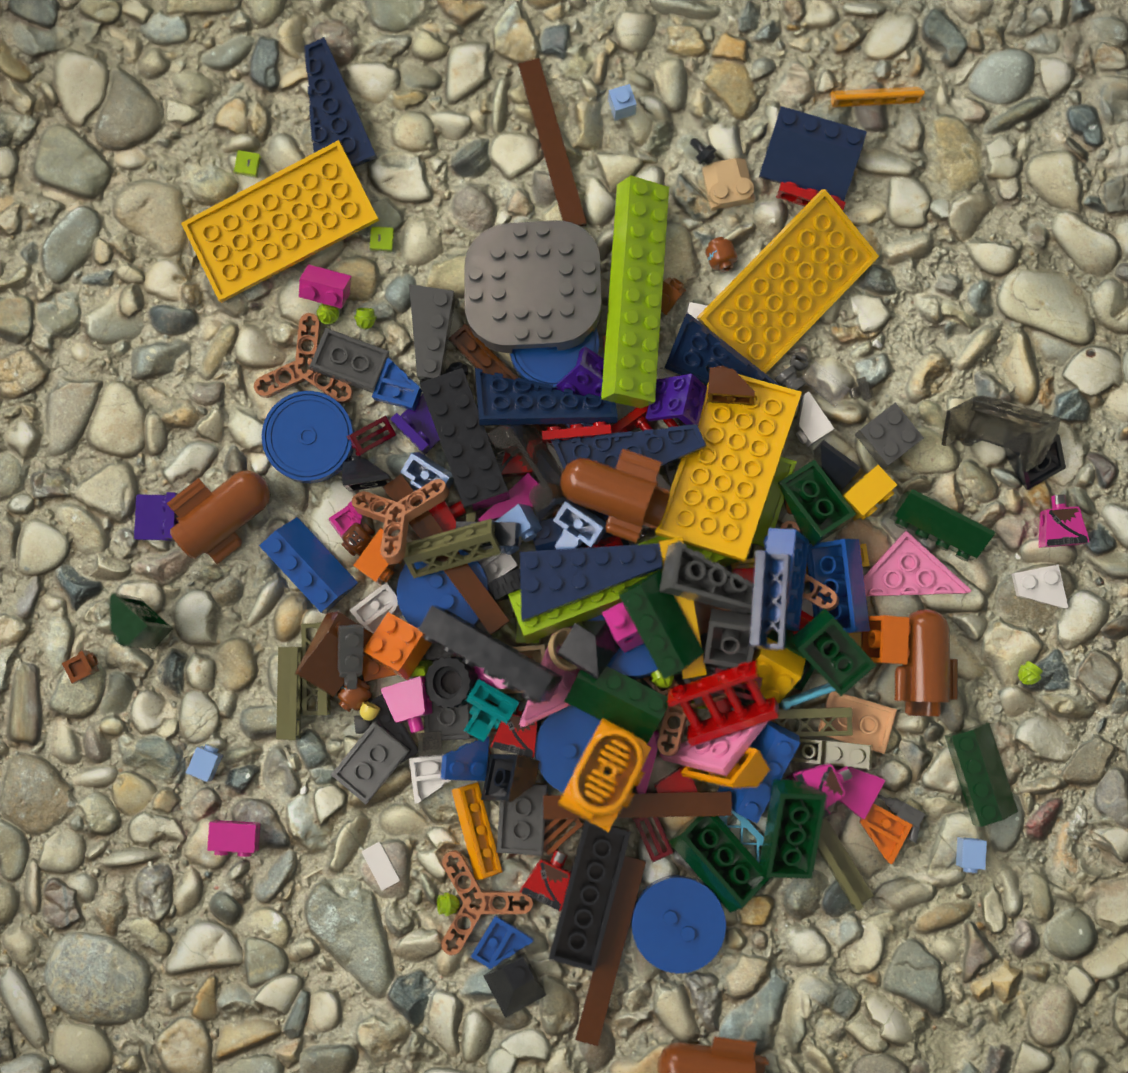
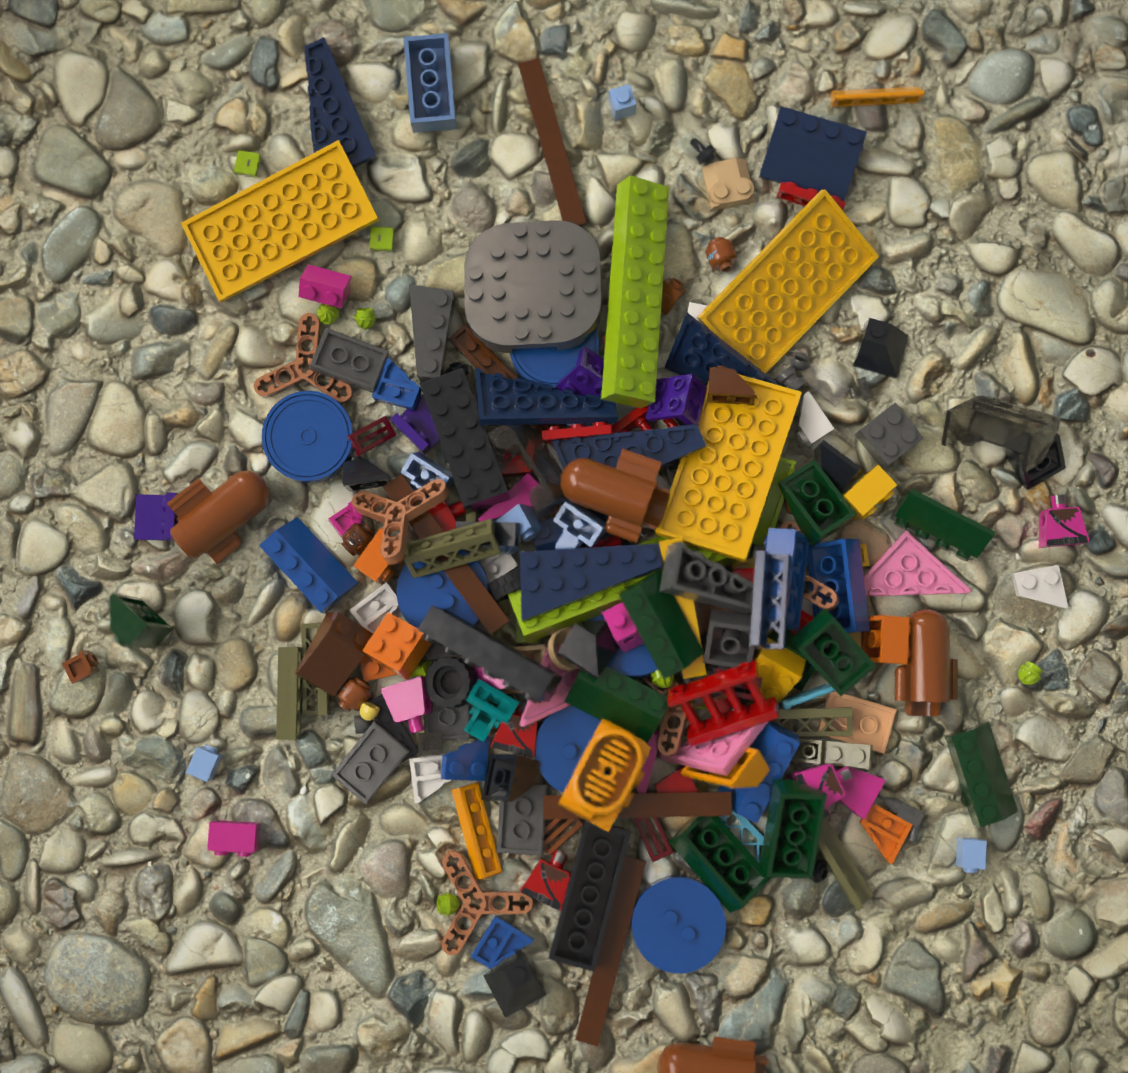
(350, 653): dark grey hinge -> none
(380, 866): white sticker -> none
(430, 83): none -> medium blue brick
(820, 871): none -> black plate
(880, 348): none -> black slope

